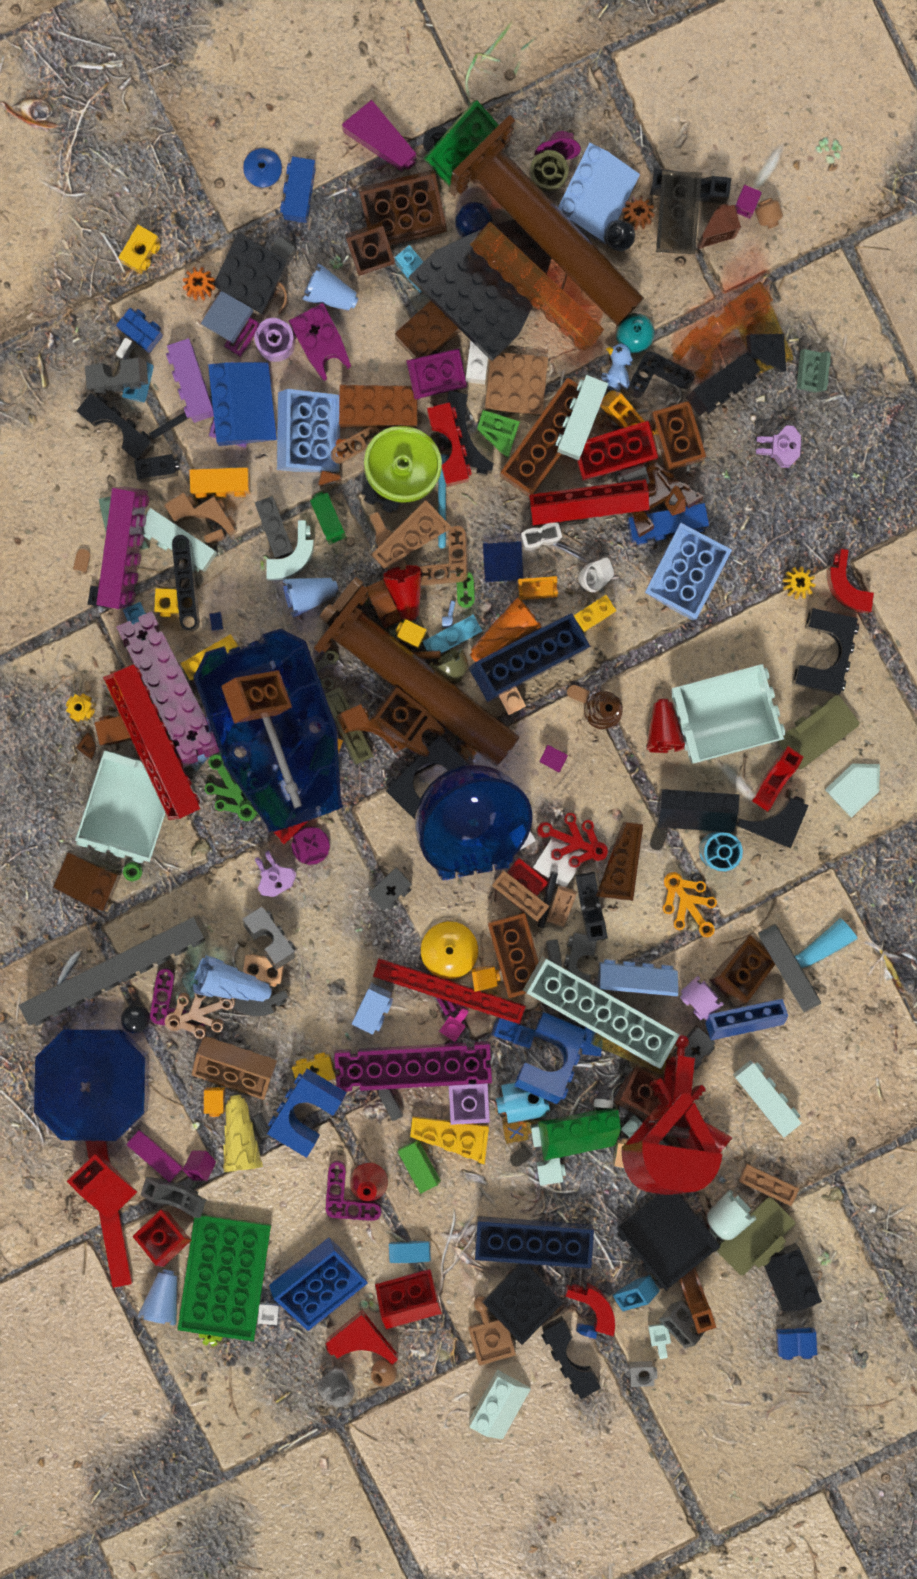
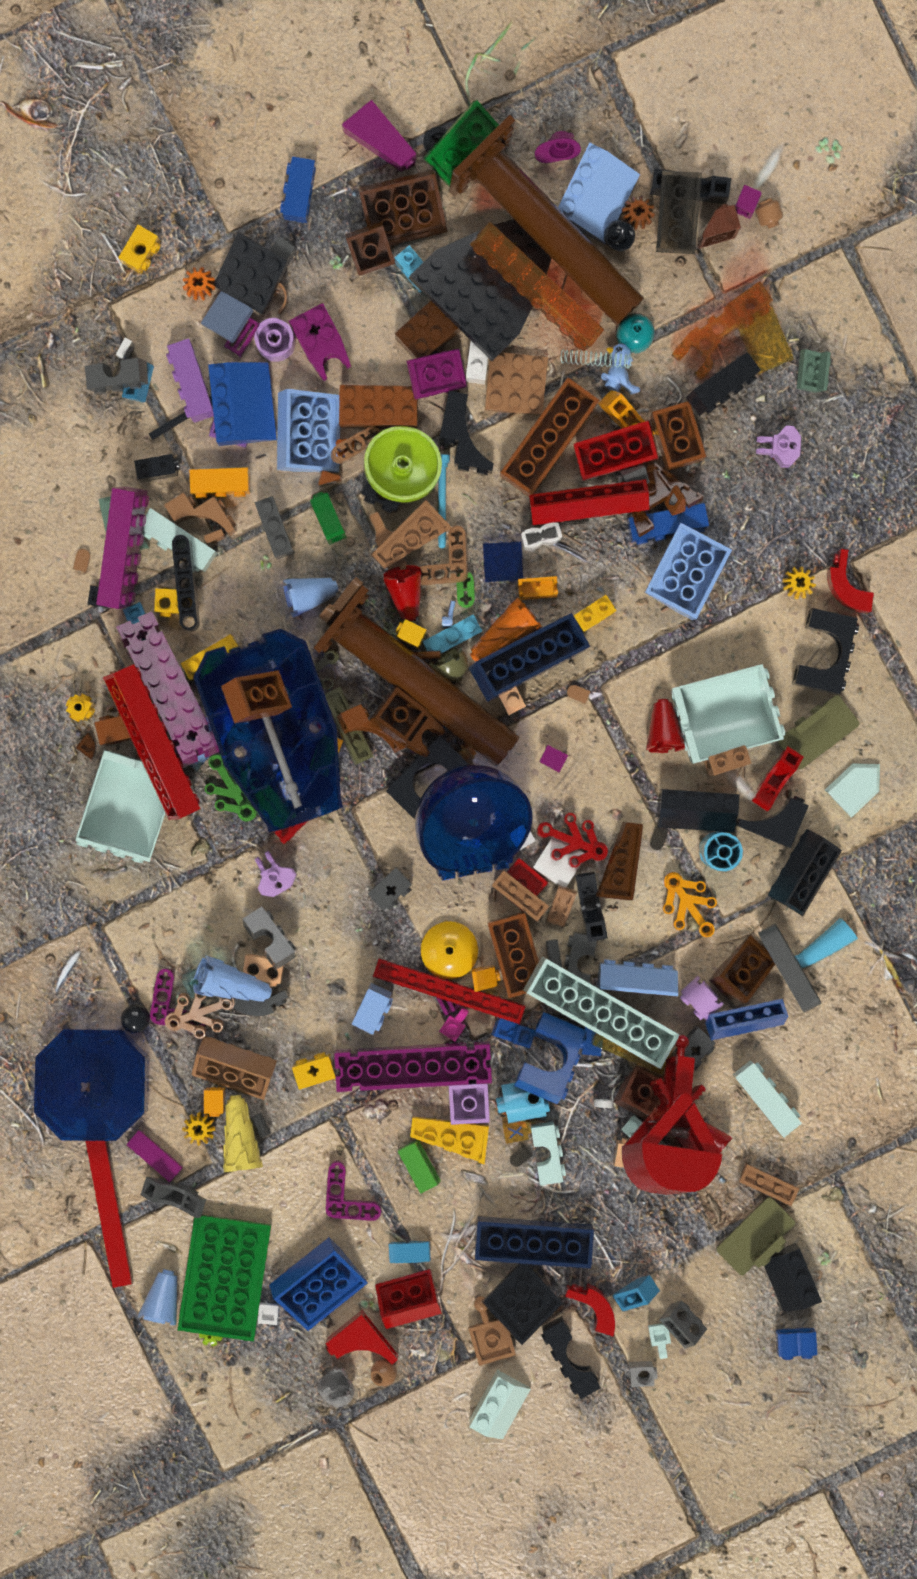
(87, 881): reddish brown slope -> none
(96, 413): black arch -> none
(101, 1185): red slope -> none
(107, 974): dark grey brick -> none
(126, 871): bright green plate -> none
(140, 330): blue brick -> none
(161, 1238): red brick -> none
(199, 1165): magenta panel -> none
(206, 1128): none -> yellow gear
(216, 621): clear blue piece -> none
(266, 176): blue dish -> none
(292, 565): light aqua arch -> none
(309, 1089): blue arch -> none
(310, 845): magenta tile -> none
(329, 290): light blue cone -> none
(368, 1181): red cone -> none
(383, 604): dark orange brick -> none
(390, 1104): dark grey bar -> none
(442, 421): red arch -> none
(472, 218): clear blue cylinder -> none
(498, 431): bright green wing -> none
(548, 897): black bar -> none
(549, 171): olive cylinder -> none
(565, 357): none -> light aqua piece
(579, 1133): green slope -> none
(582, 417): light aqua brick -> none
(586, 1330): blue tile -> none
(596, 575): white cap -> none
(597, 715): reddish brown cone -> none
(656, 368): black beam -> none
(667, 1238): black panel -> none
(697, 1302): dark orange arch -> none
(727, 761): none -> medium nougat panel
(729, 1217): light aqua cylinder -> none
(768, 349): black wing -> none
(804, 872): none -> black slope

